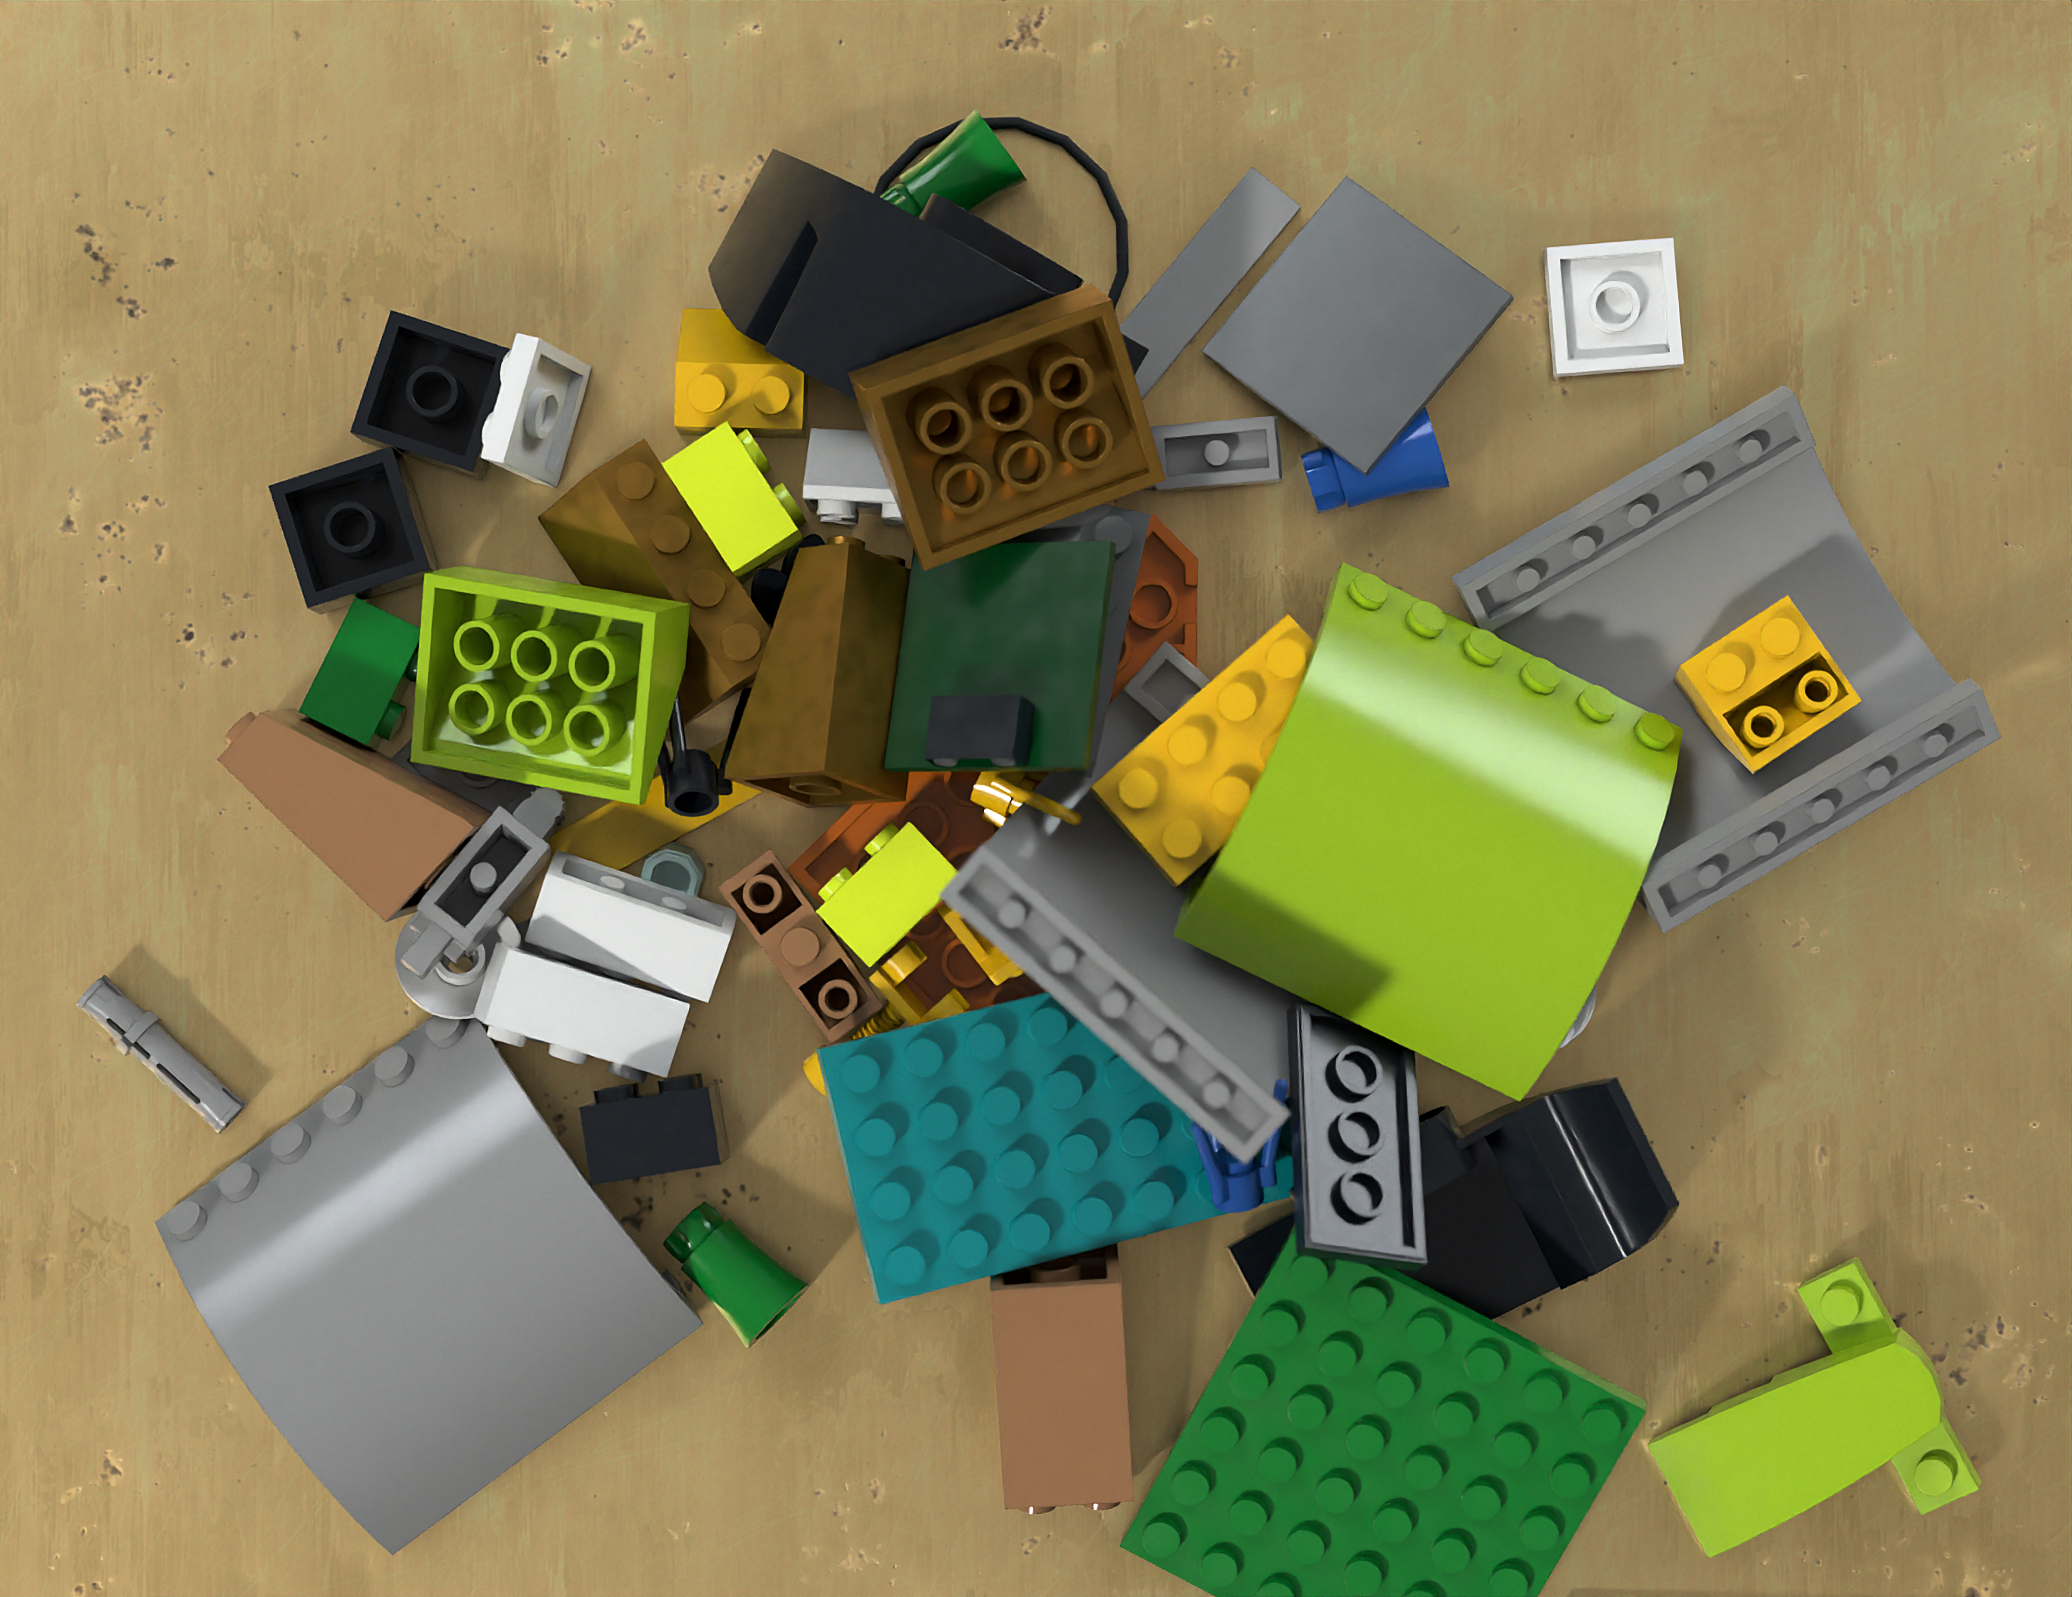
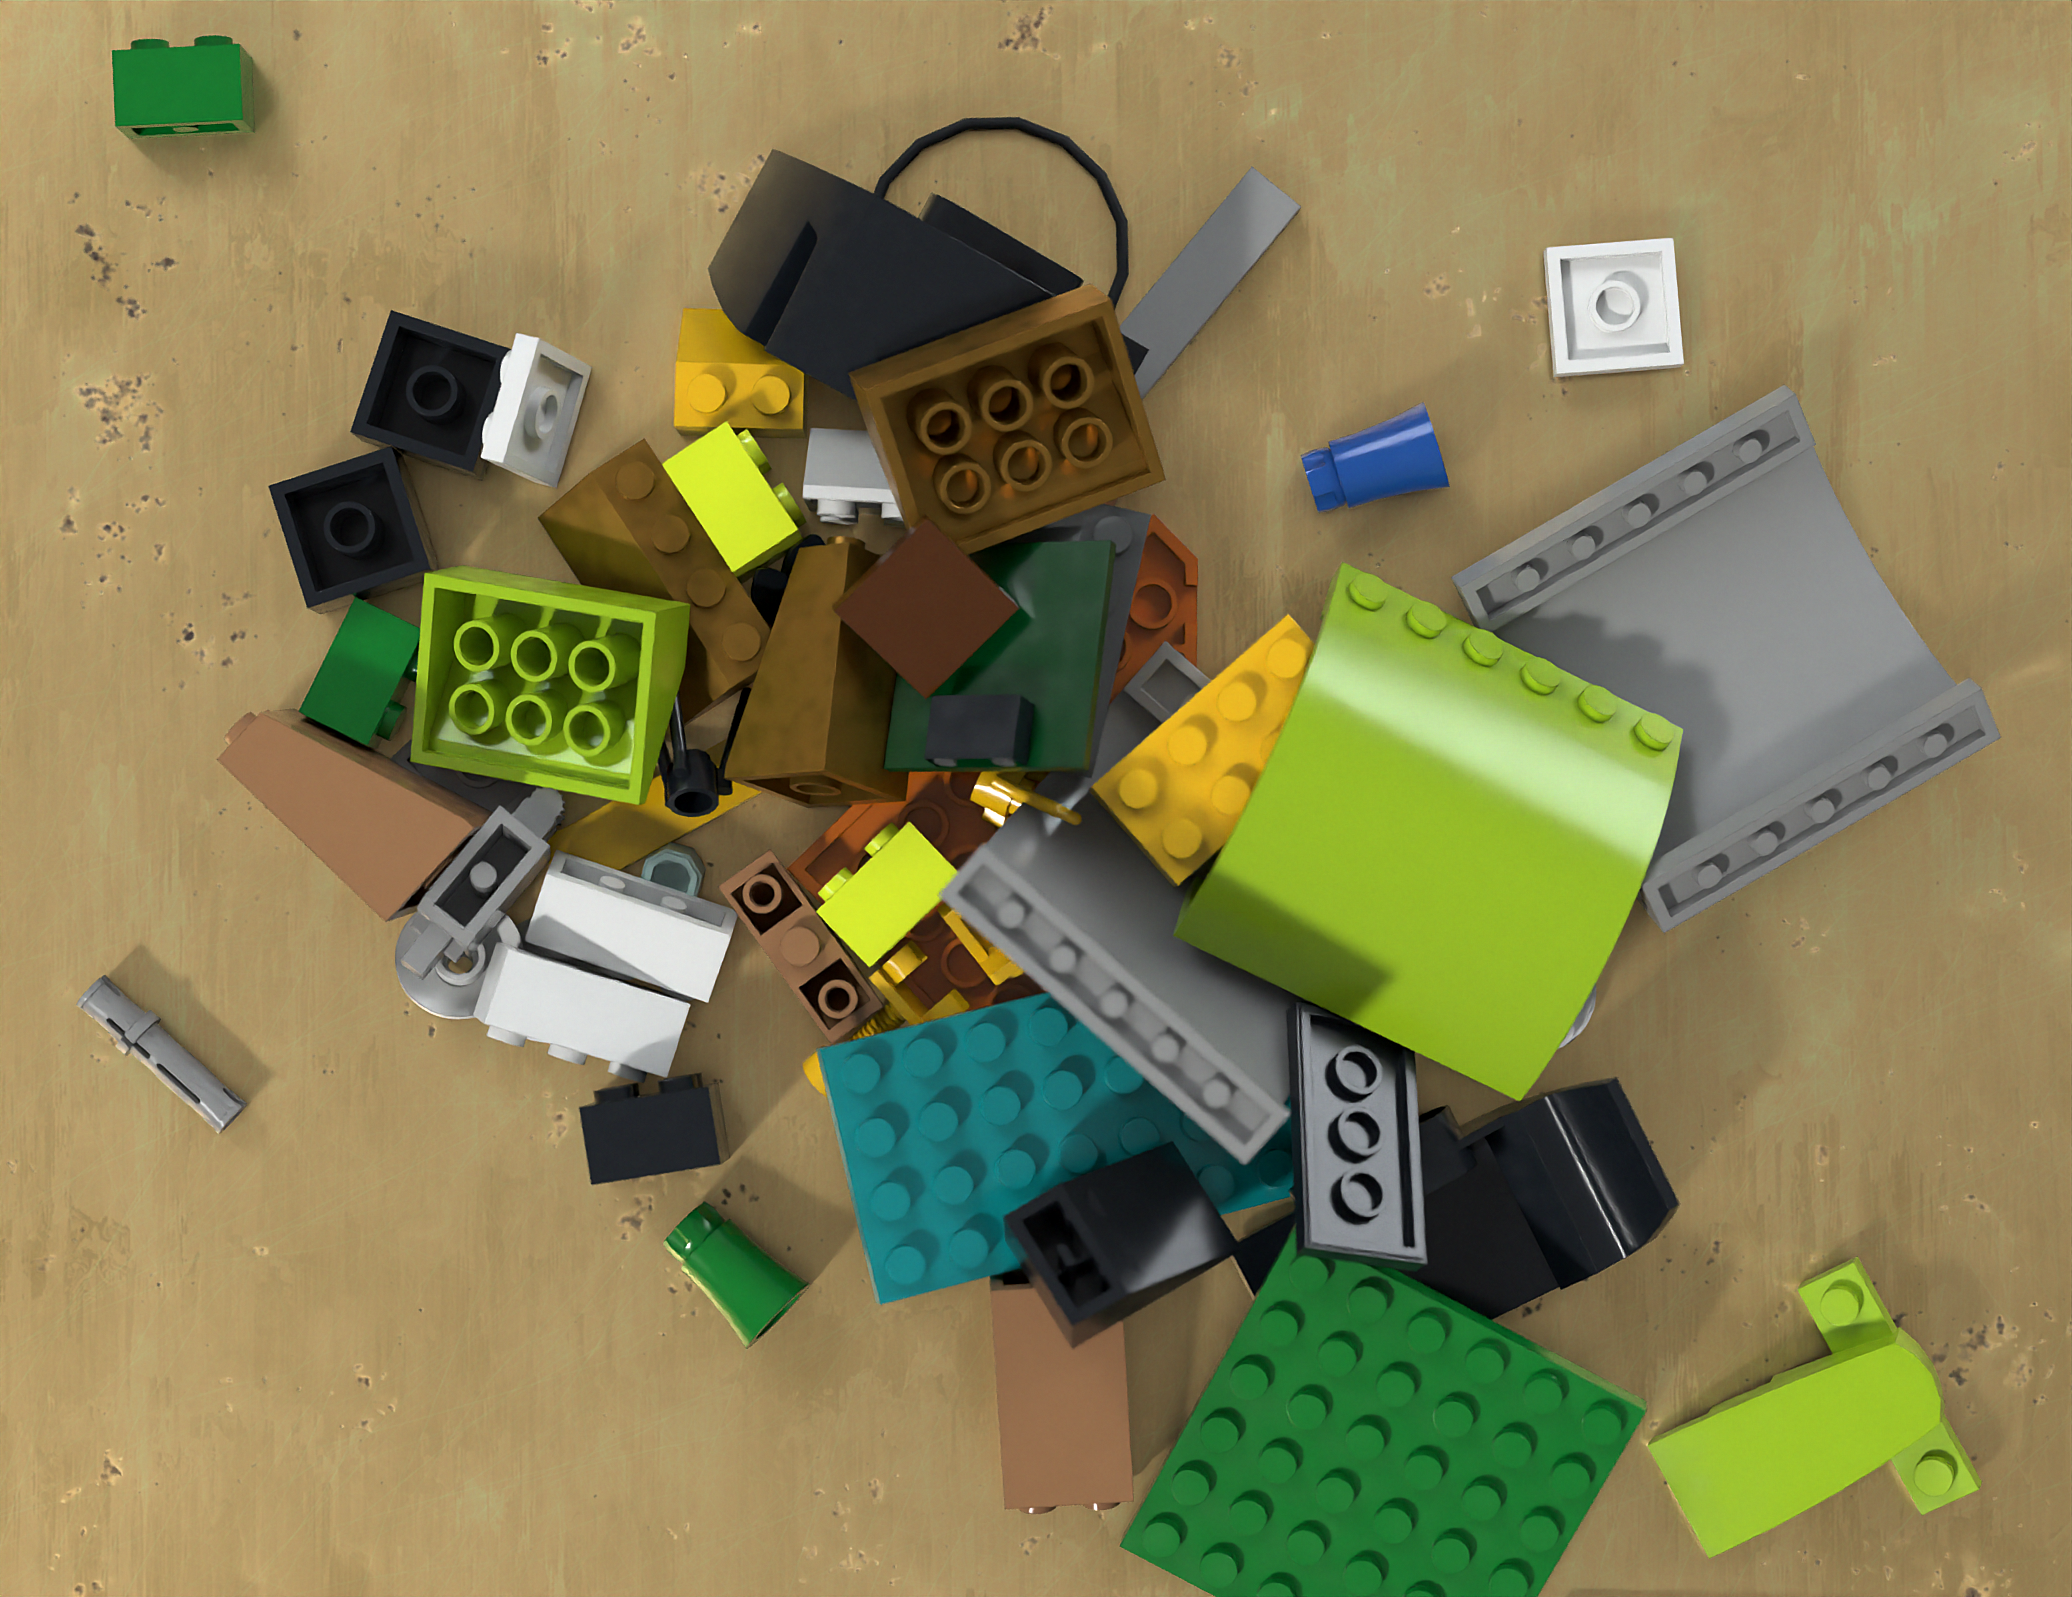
(183, 88): none -> green brick
(420, 1280): light grey panel -> none
(925, 606): none -> reddish brown tile
(963, 168): green plant -> none
(1117, 1240): none -> black slope
(1218, 453): light grey hinge -> none
(1233, 1184): blue plant -> none
(1357, 325): piece -> none
(1766, 686): yellow slope -> none

